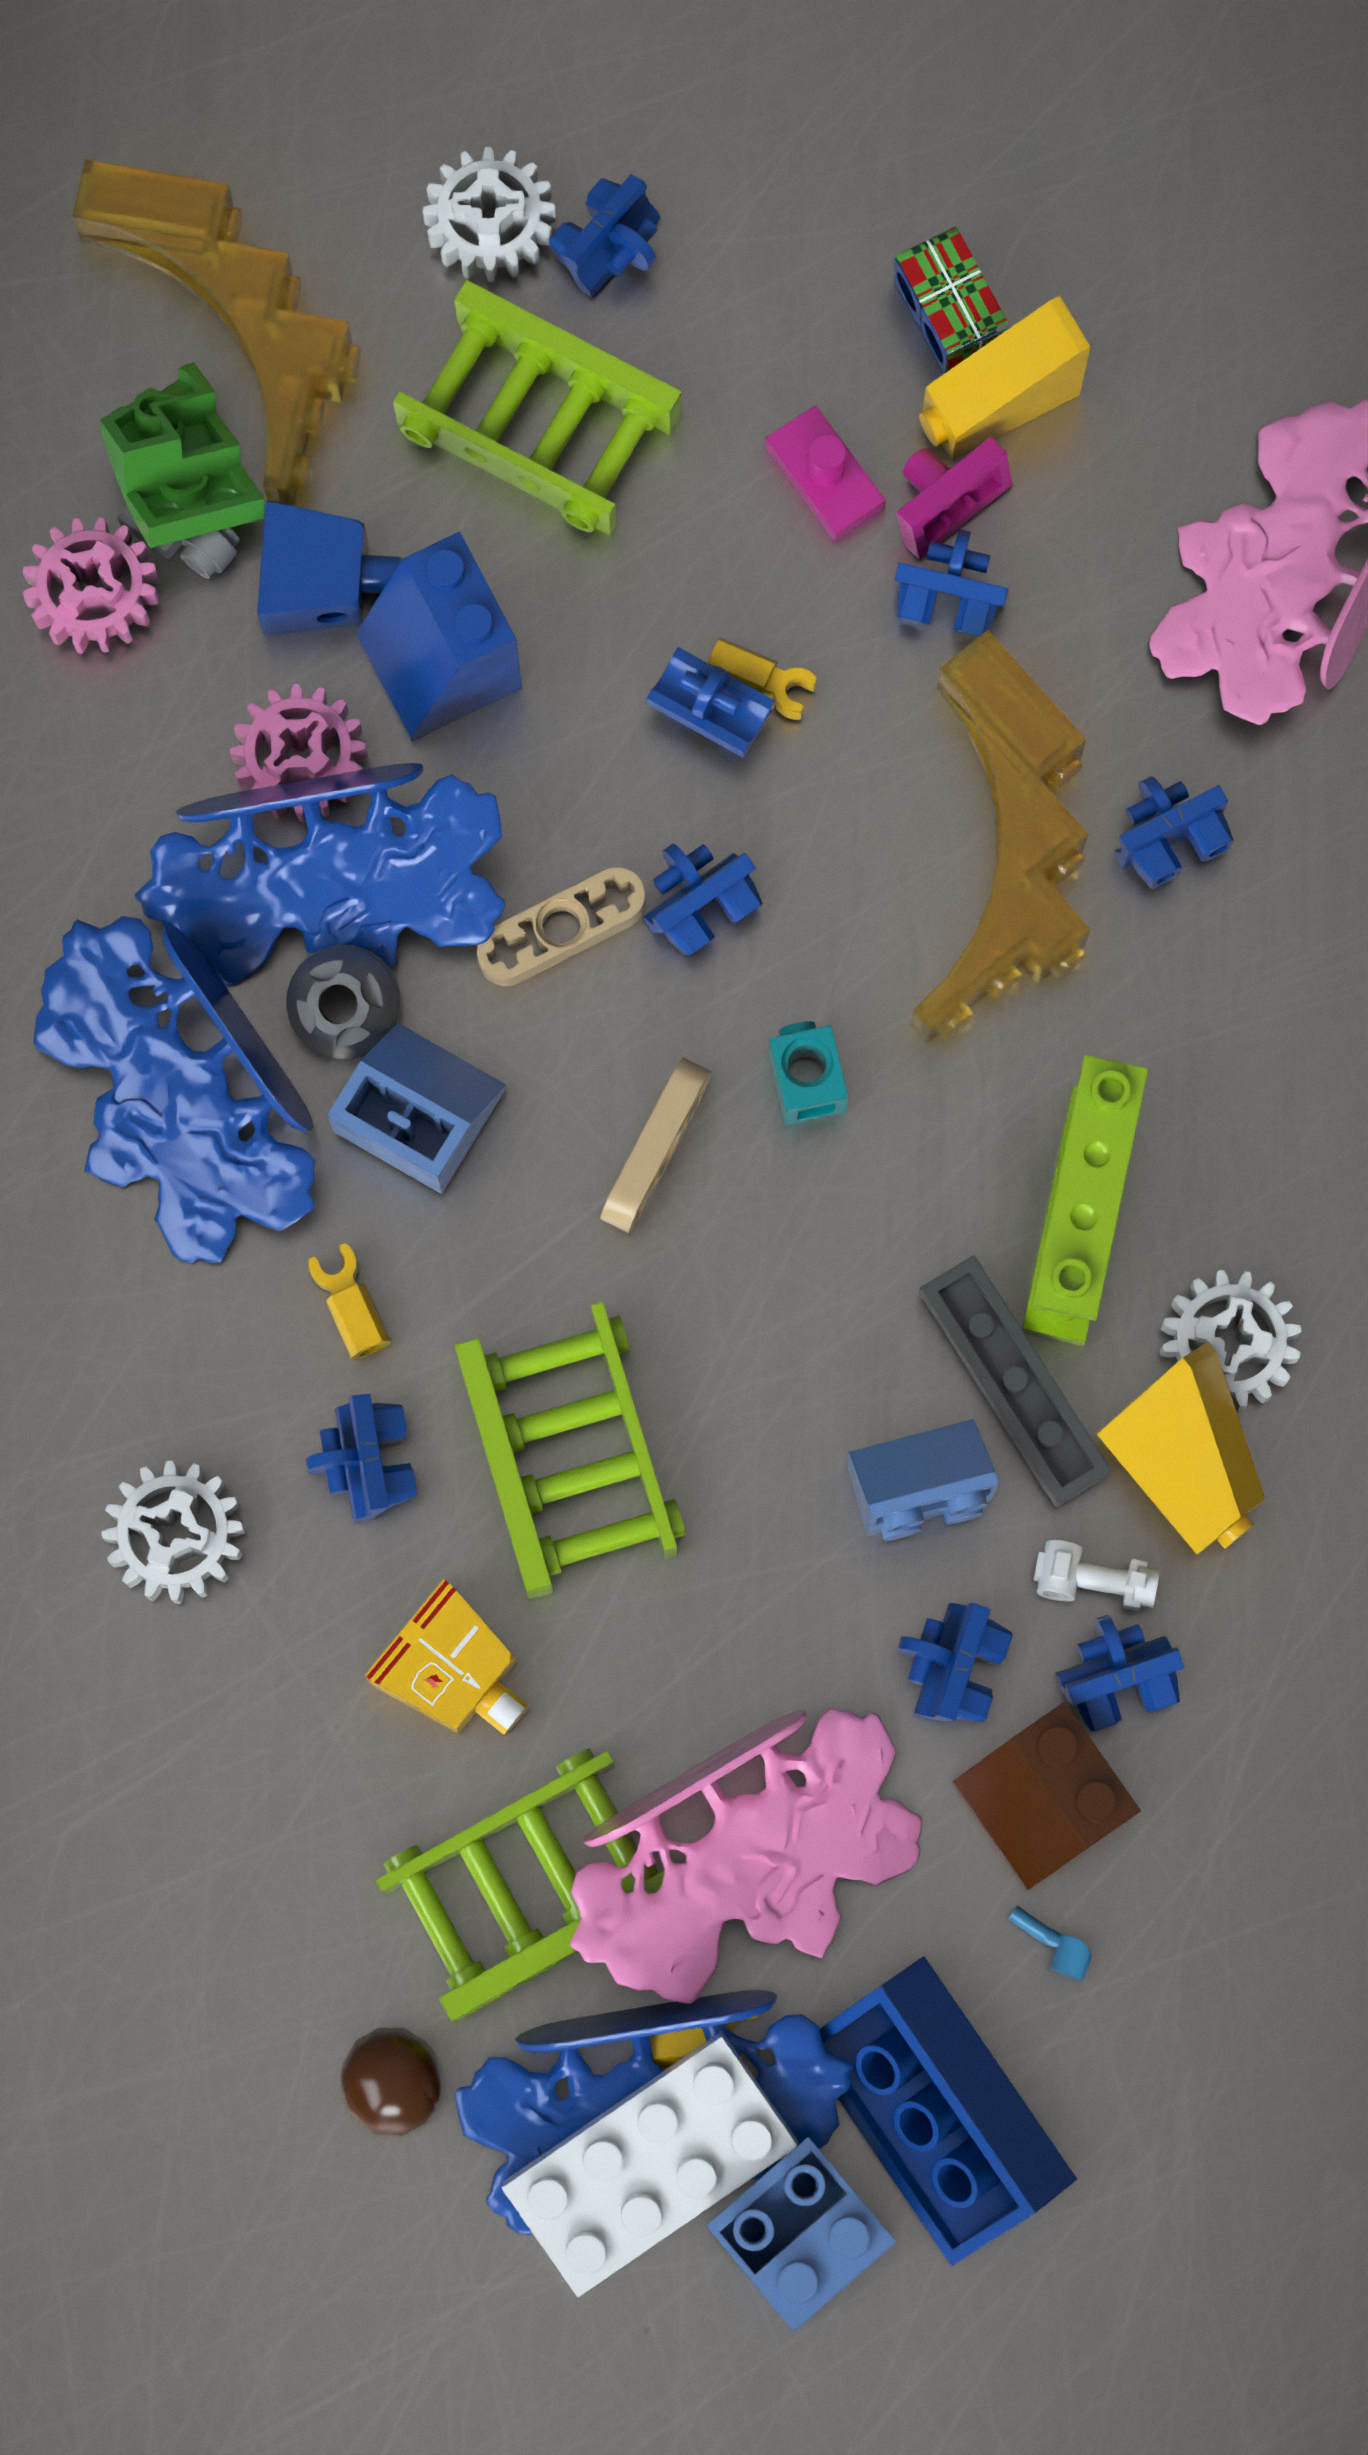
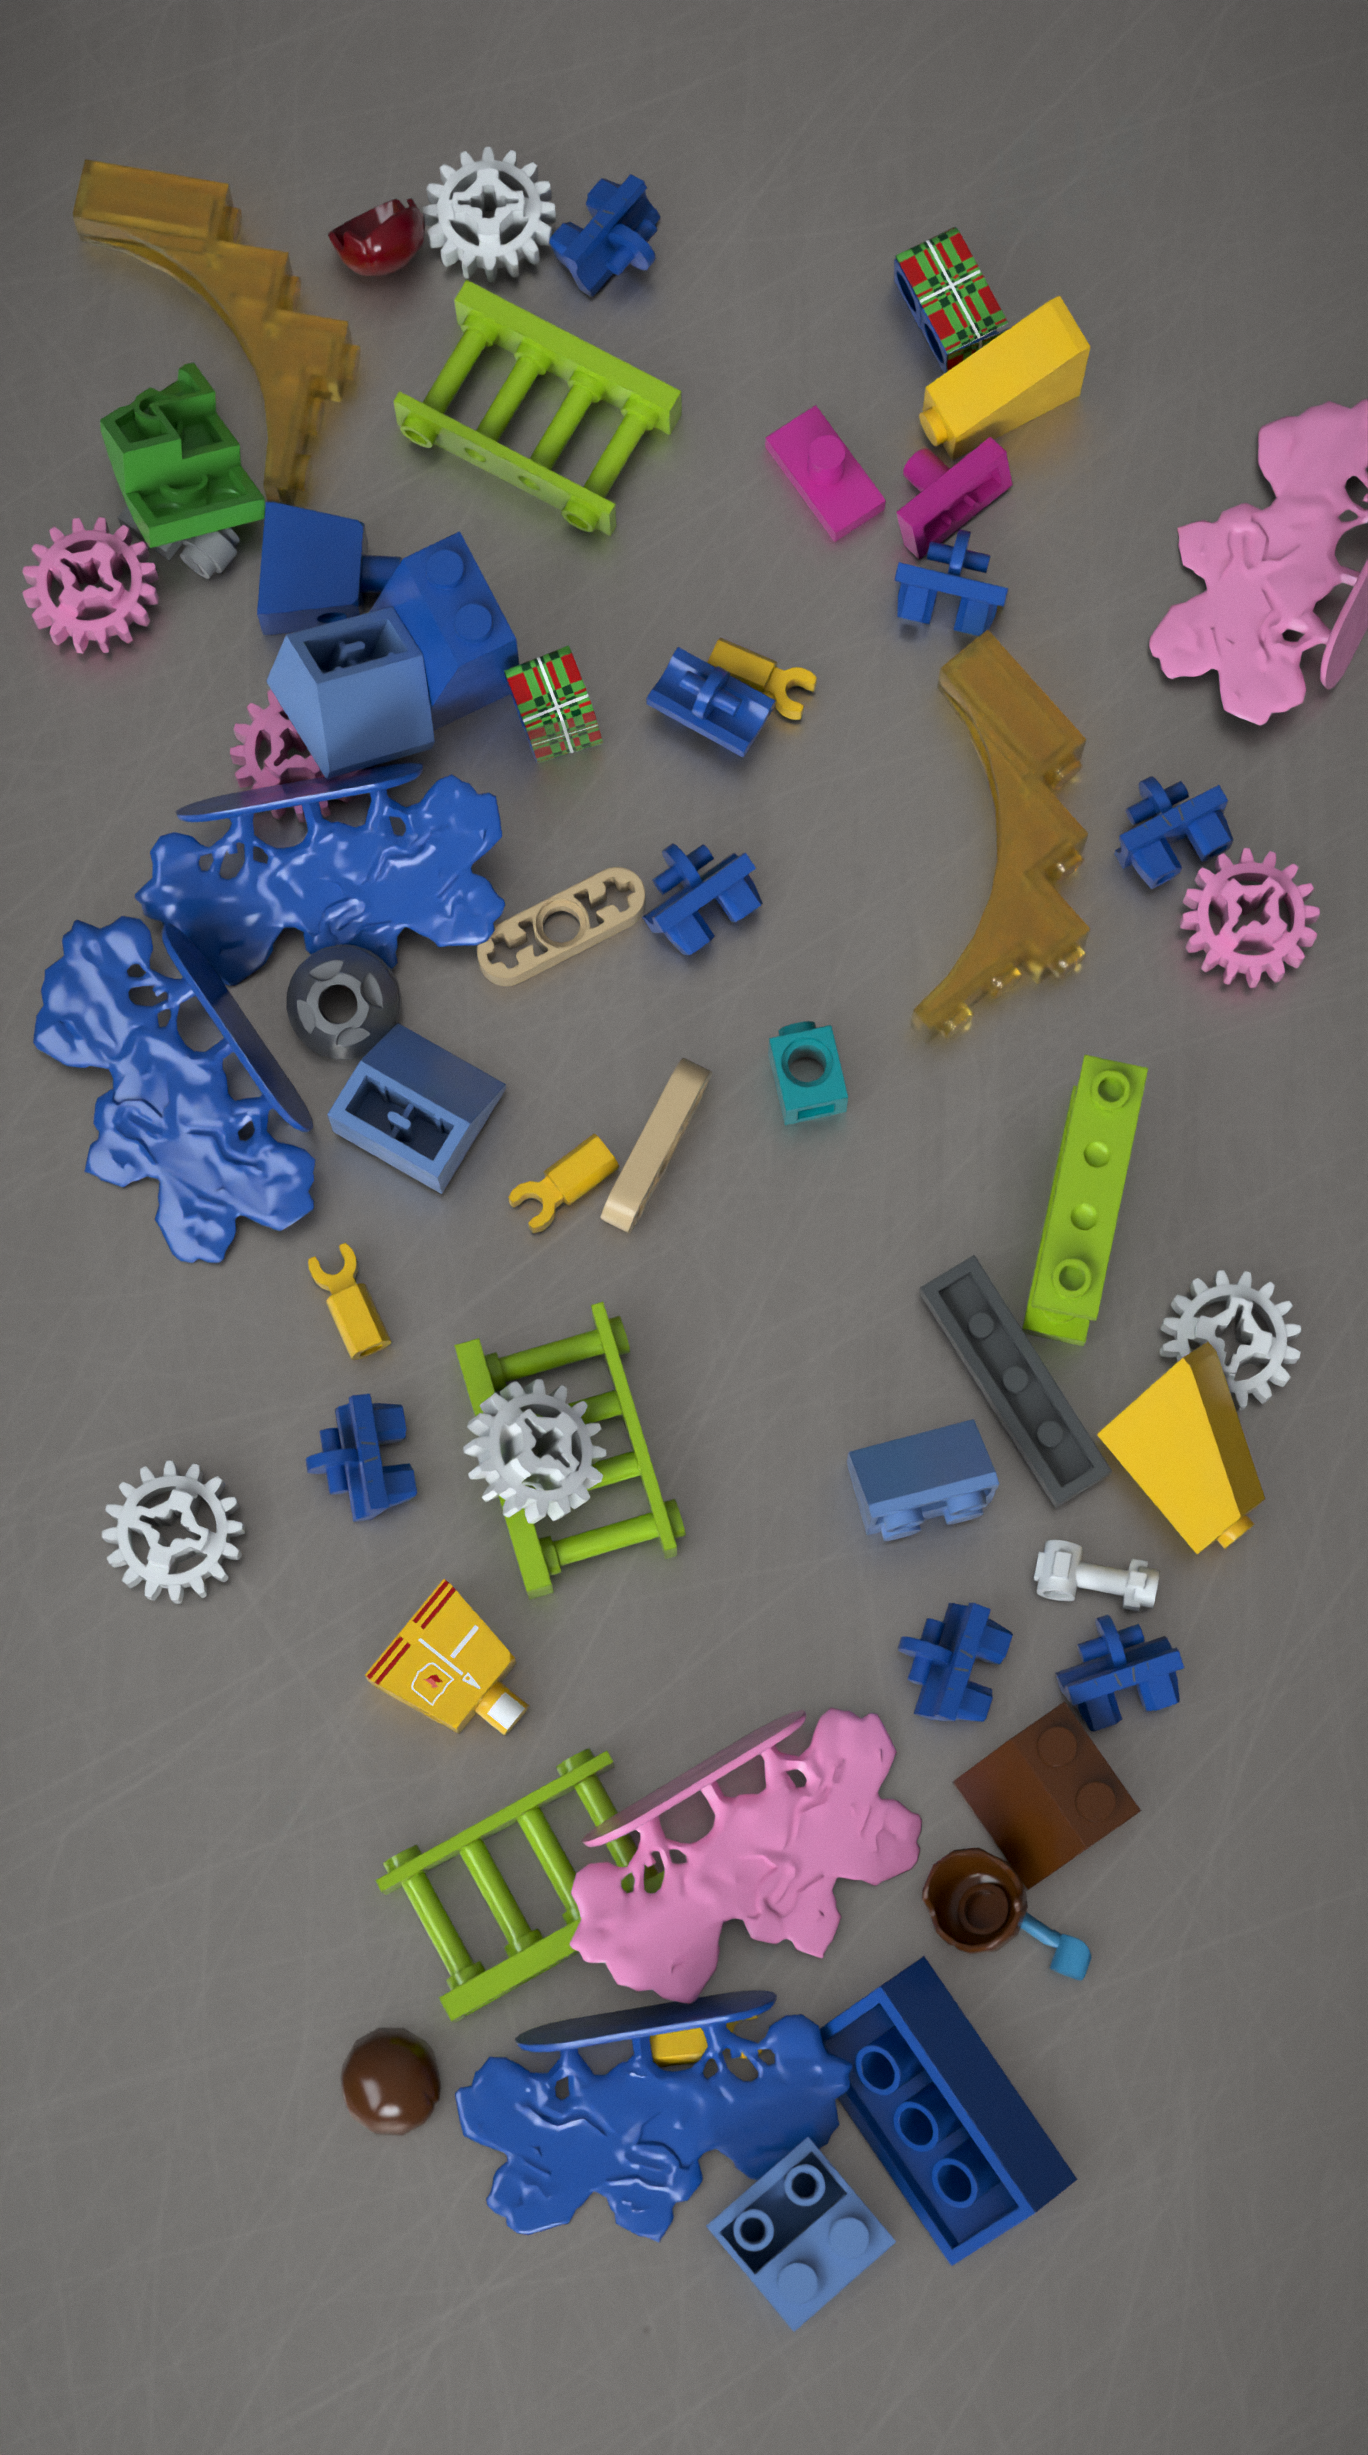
(355, 691): none -> medium blue slope
(380, 238): none -> dark red hair
(508, 1464): none -> white gear
(553, 705): none -> piece
(566, 1180): none -> yellow bar
(649, 2164): white plate -> none
(975, 1900): none -> reddish brown hair
(1267, 935): none -> bright pink gear

